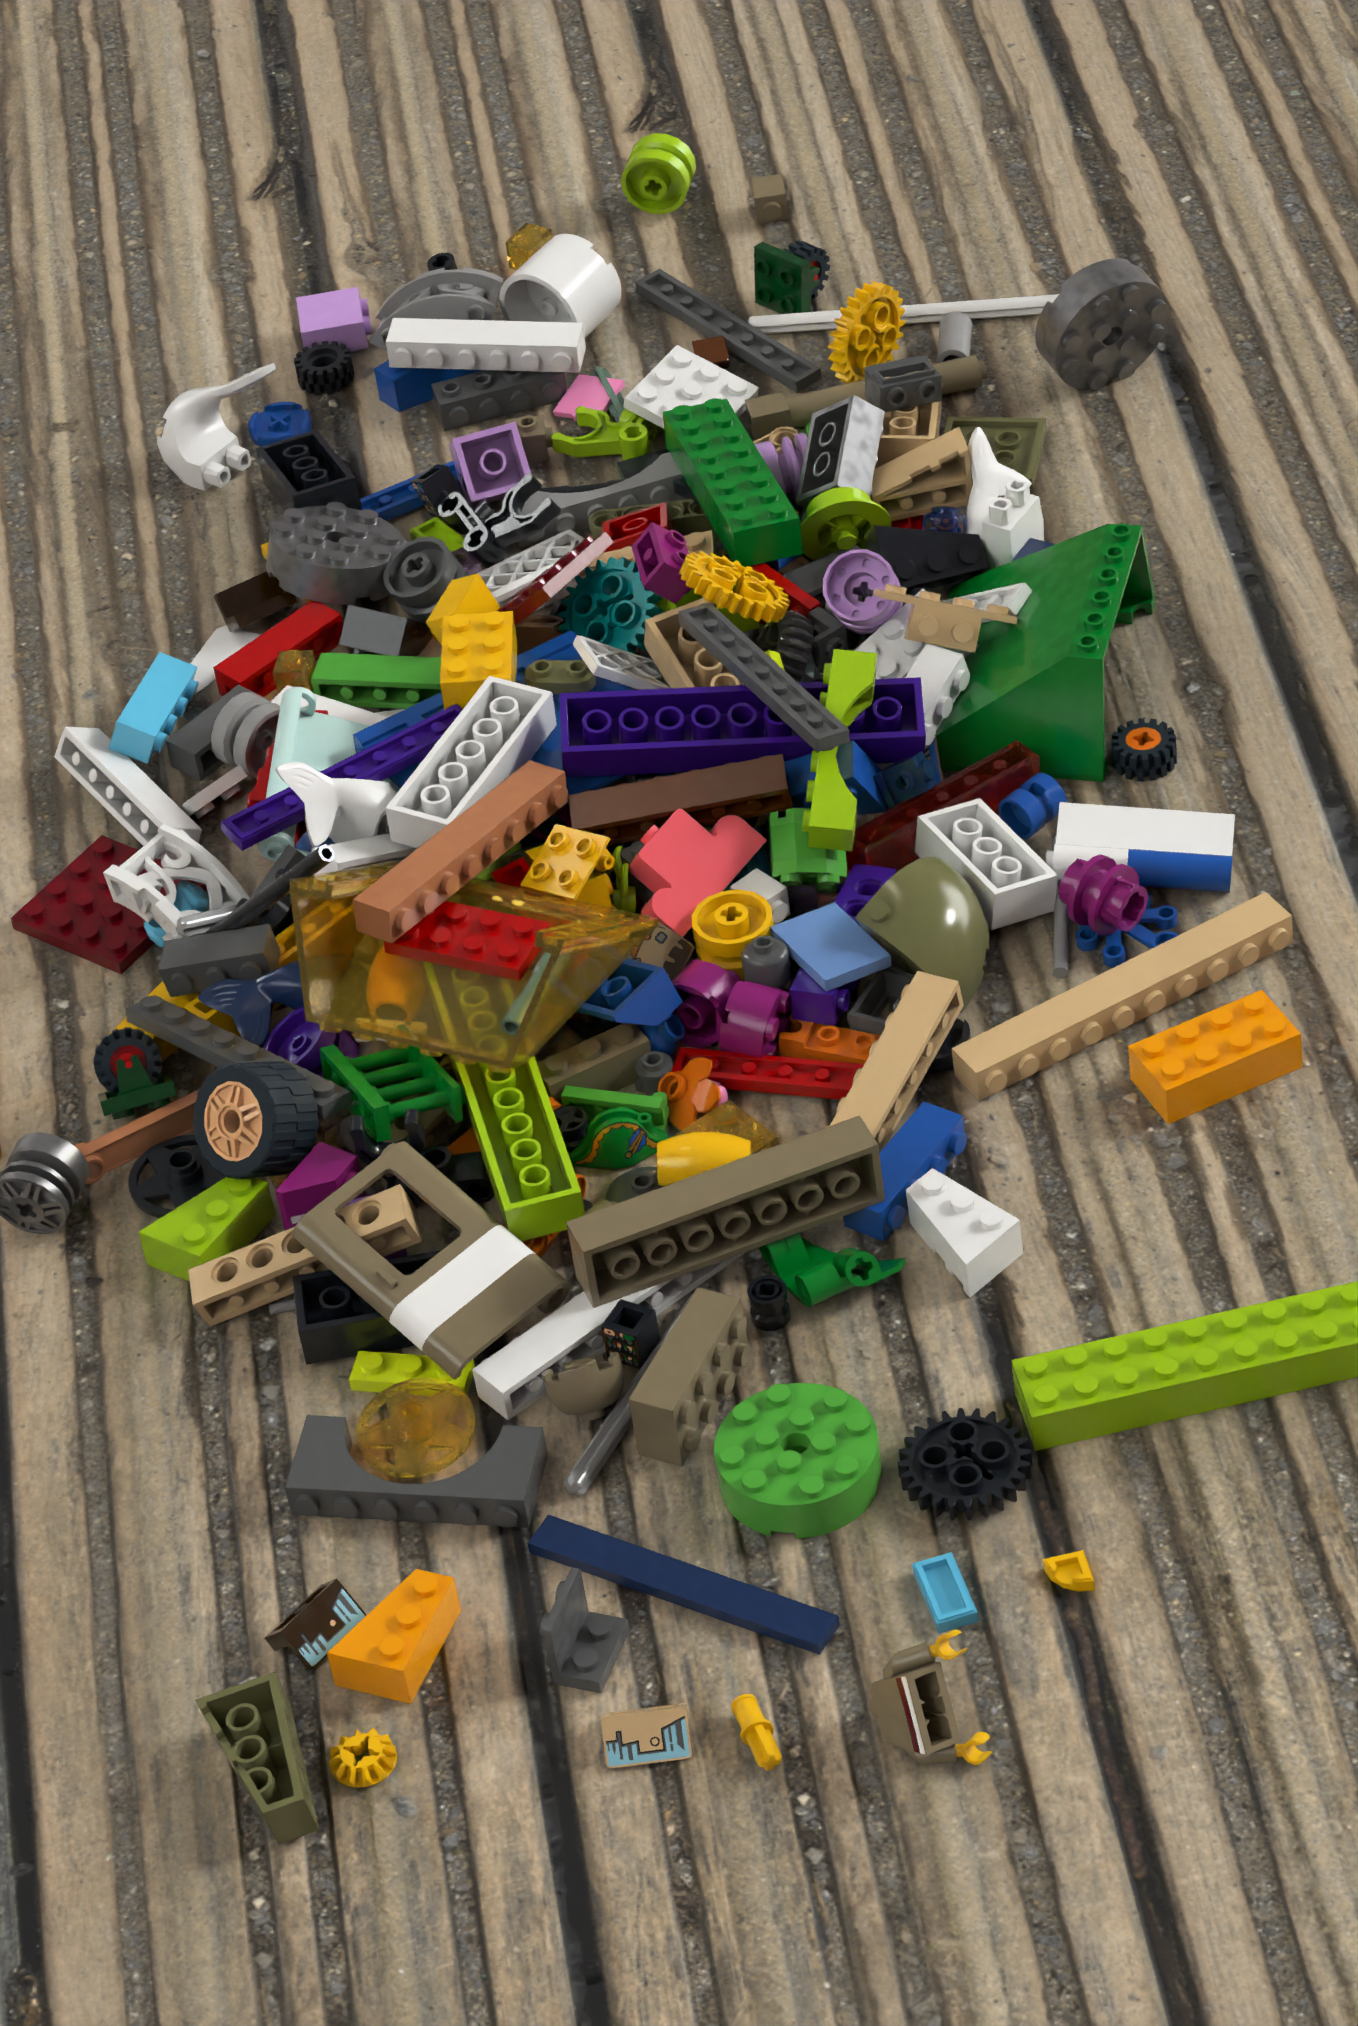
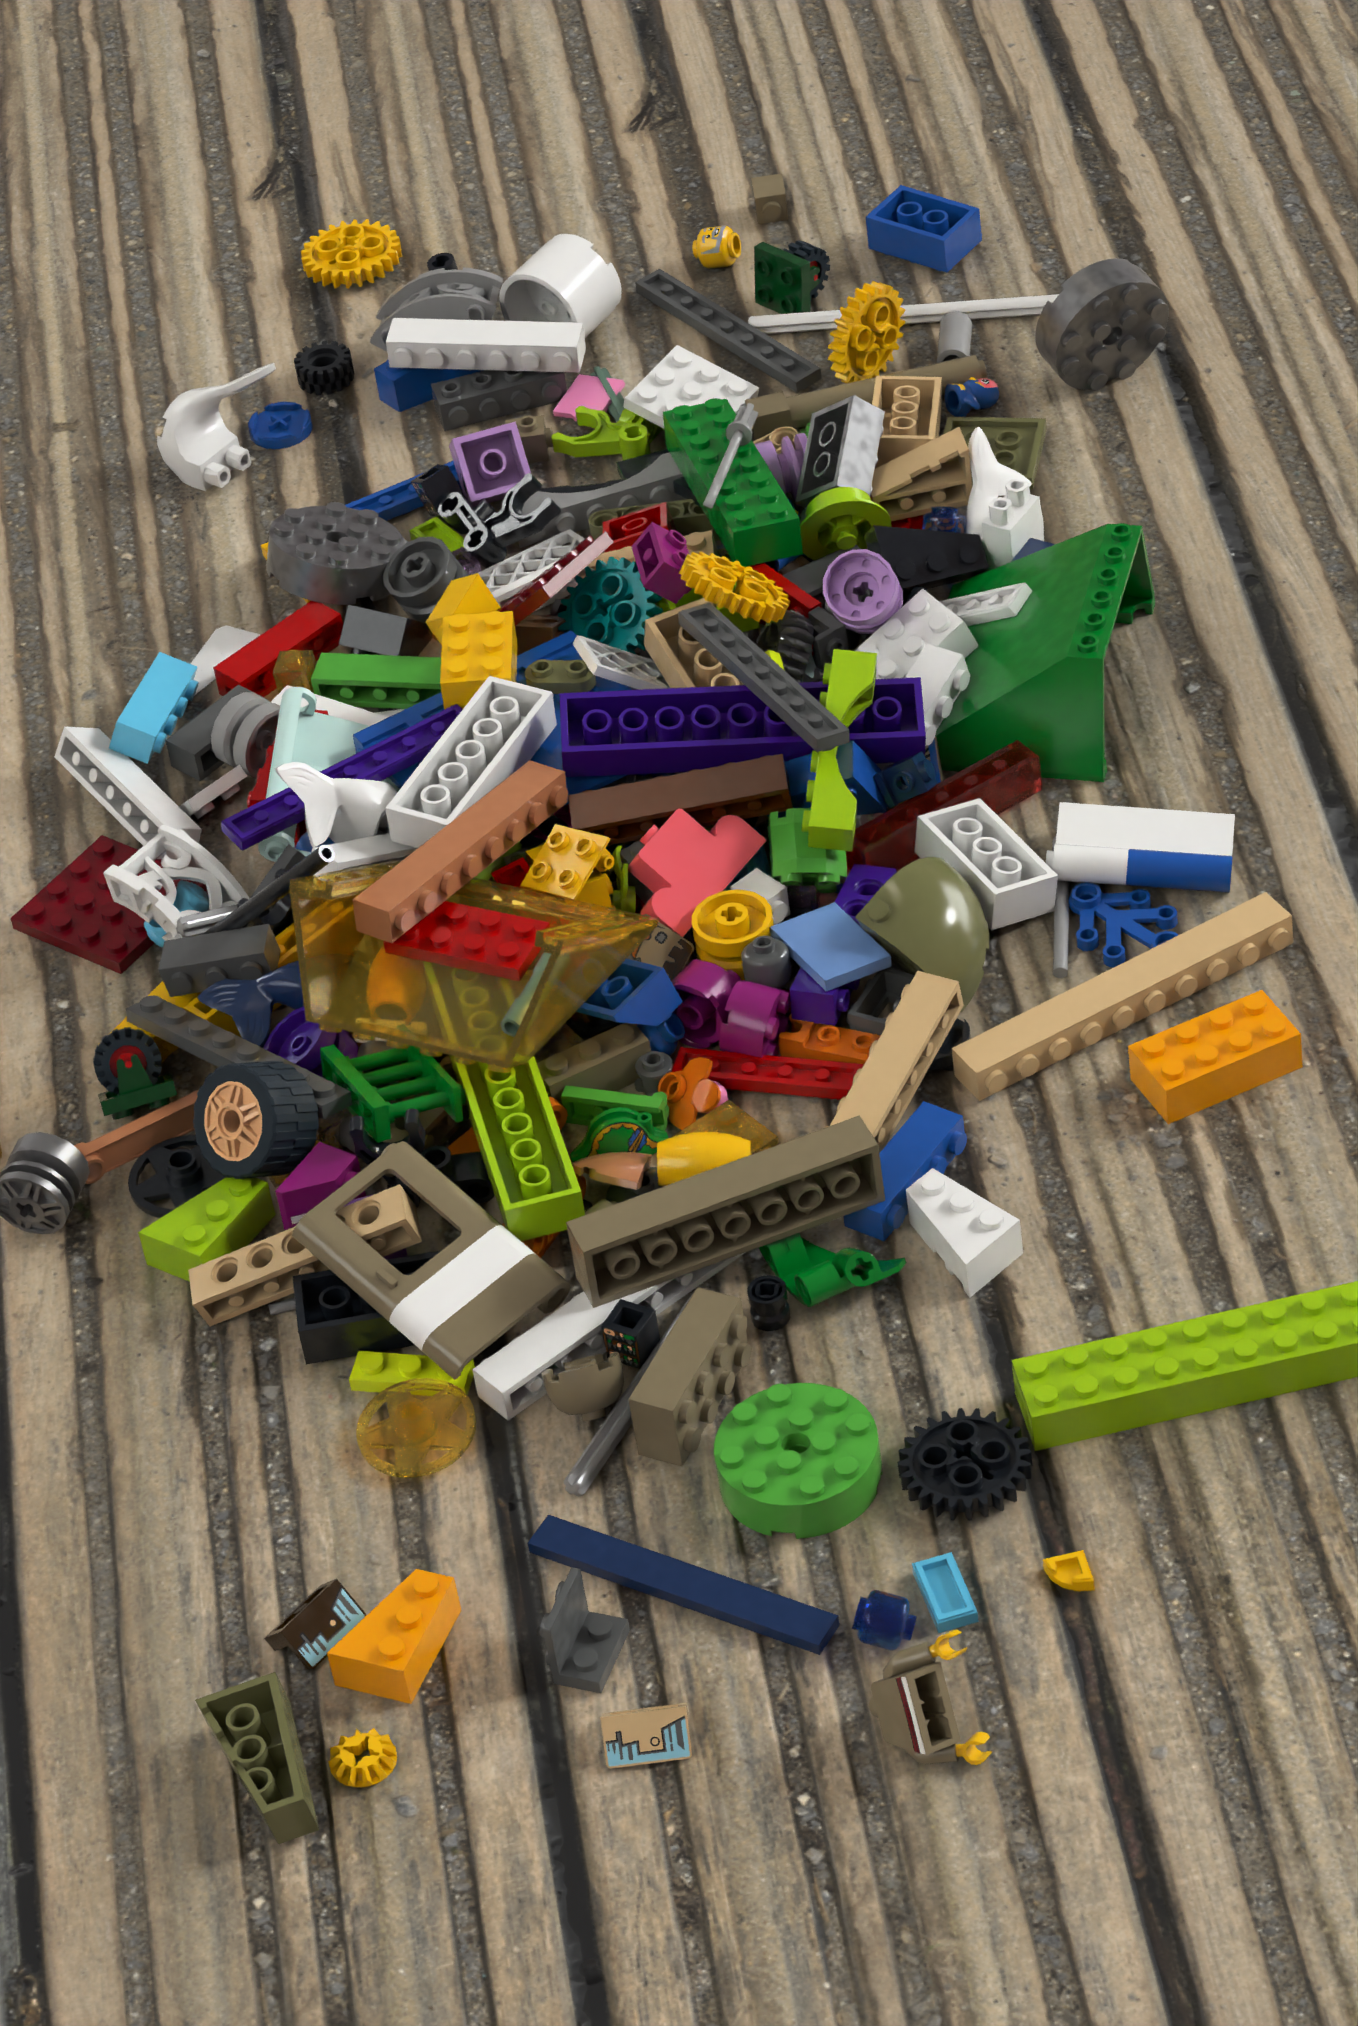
(252, 600): dark brown panel -> none
(307, 473): black brick -> none
(335, 317): lavender brick -> none
(351, 253): none -> yellow gear
(491, 1492): dark grey arch -> none
(526, 243): clear yellow brick -> none
(572, 1125): black wheel -> none
(615, 1168): none -> nougat brick
(658, 173): lime wheel -> none
(712, 350): reddish brown slope -> none
(717, 247): none -> yellow head
(738, 433): none -> light grey piece
(756, 1731): yellow axle -> none
(883, 1620): none -> clear blue head
(903, 389): dark grey window -> none
(923, 228): none -> blue brick
(944, 623): tan bracket -> none
(971, 395): none -> blue animal
(1032, 805): blue wheel -> none
(1103, 895): magenta piece -> none
(1144, 749): black wheel -> none

